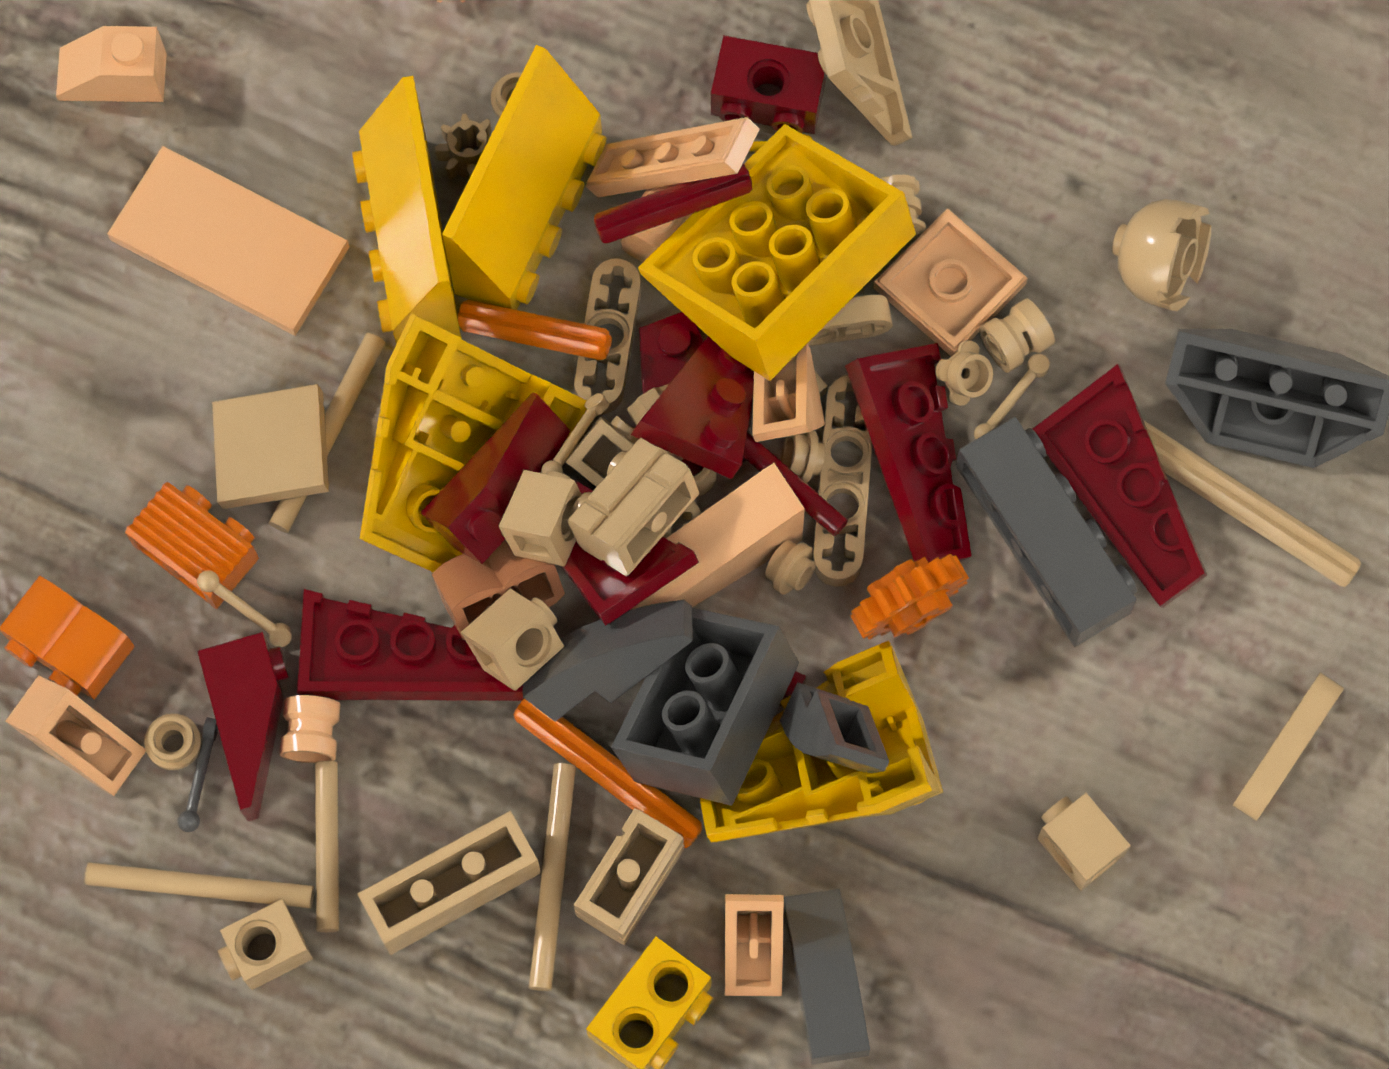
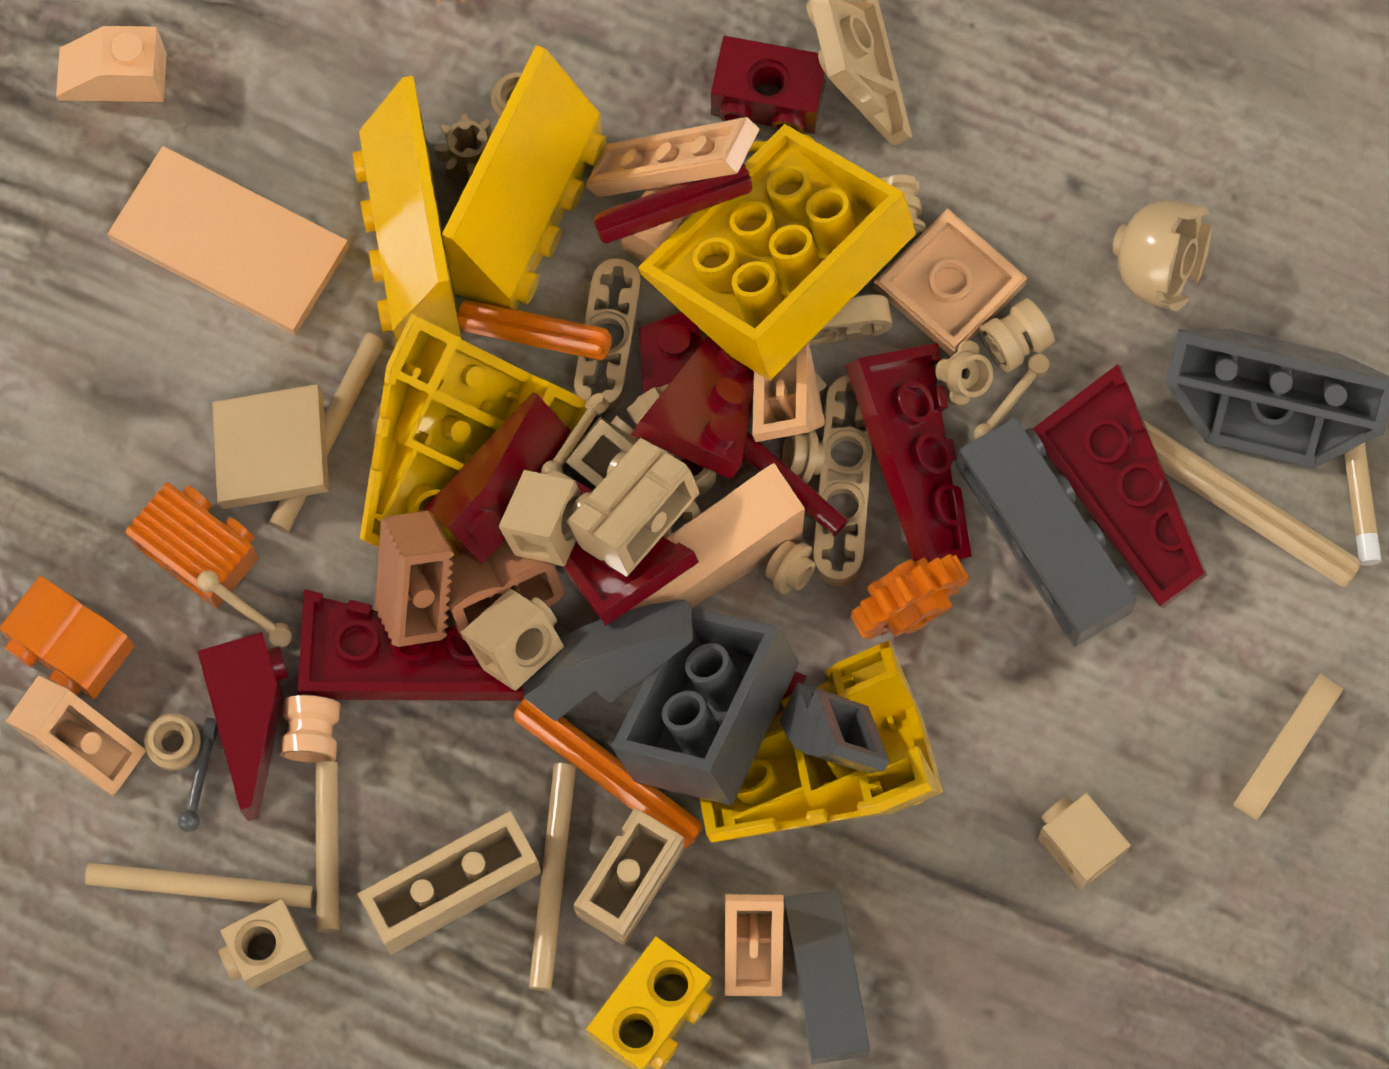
(413, 578): none -> nougat brick
(1362, 506): none -> tan bar

